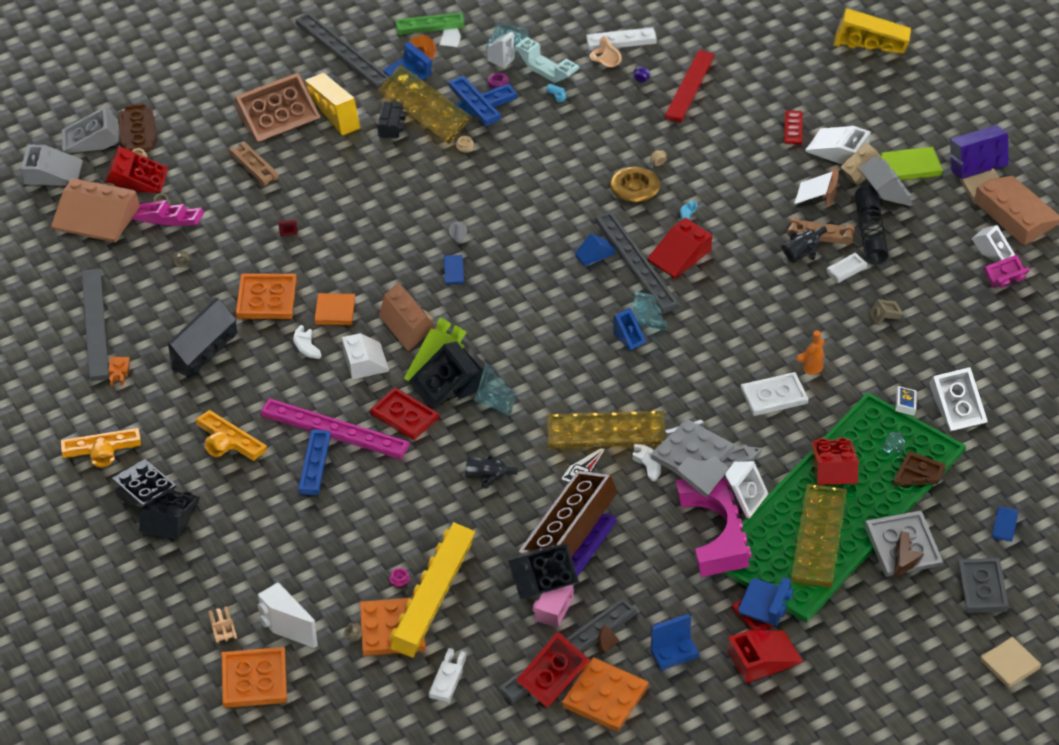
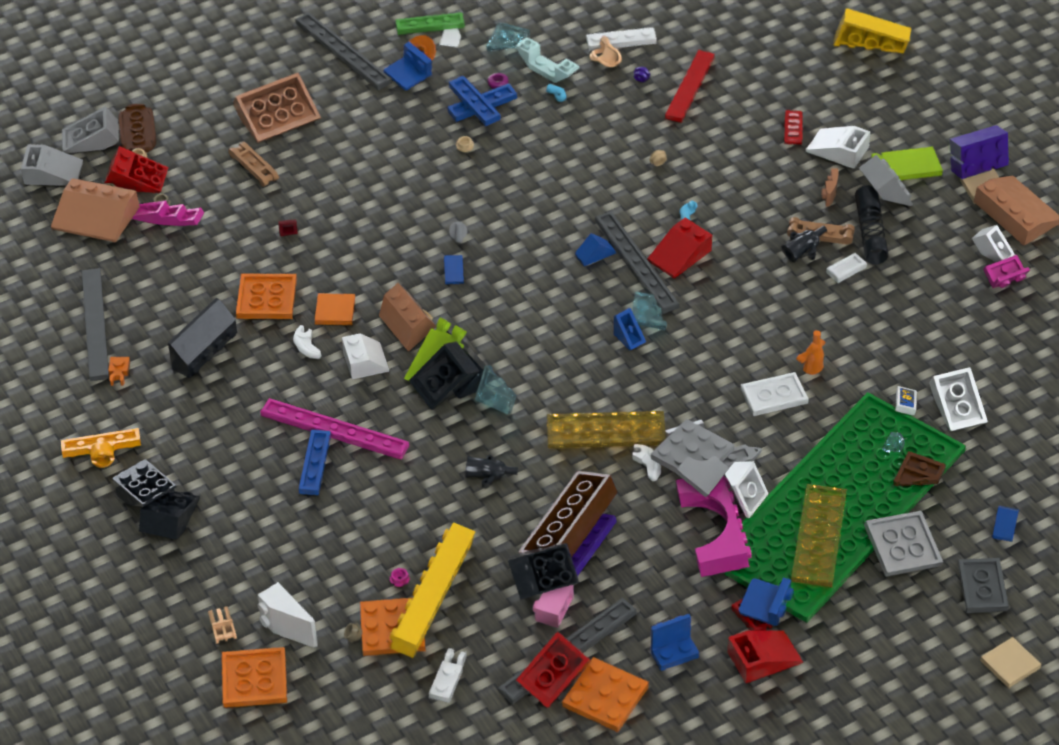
(181, 262): dark tan plate -> none
(227, 436): light orange plate -> none
(334, 103): yellow wedge -> none
(391, 120): black brick -> none
(404, 413): red tile -> none
(425, 104): clear yellow plate -> none
(502, 50): white slope -> none
(585, 464): sticker -> none
(607, 639): reddish brown tile -> none
(635, 184): pearl gold wheel -> none
(813, 188): white sticker -> none
(835, 461): red slope -> none
(852, 165): tan brick -> none
(885, 309): dark tan bracket -> none
(904, 557): reddish brown slope -> none

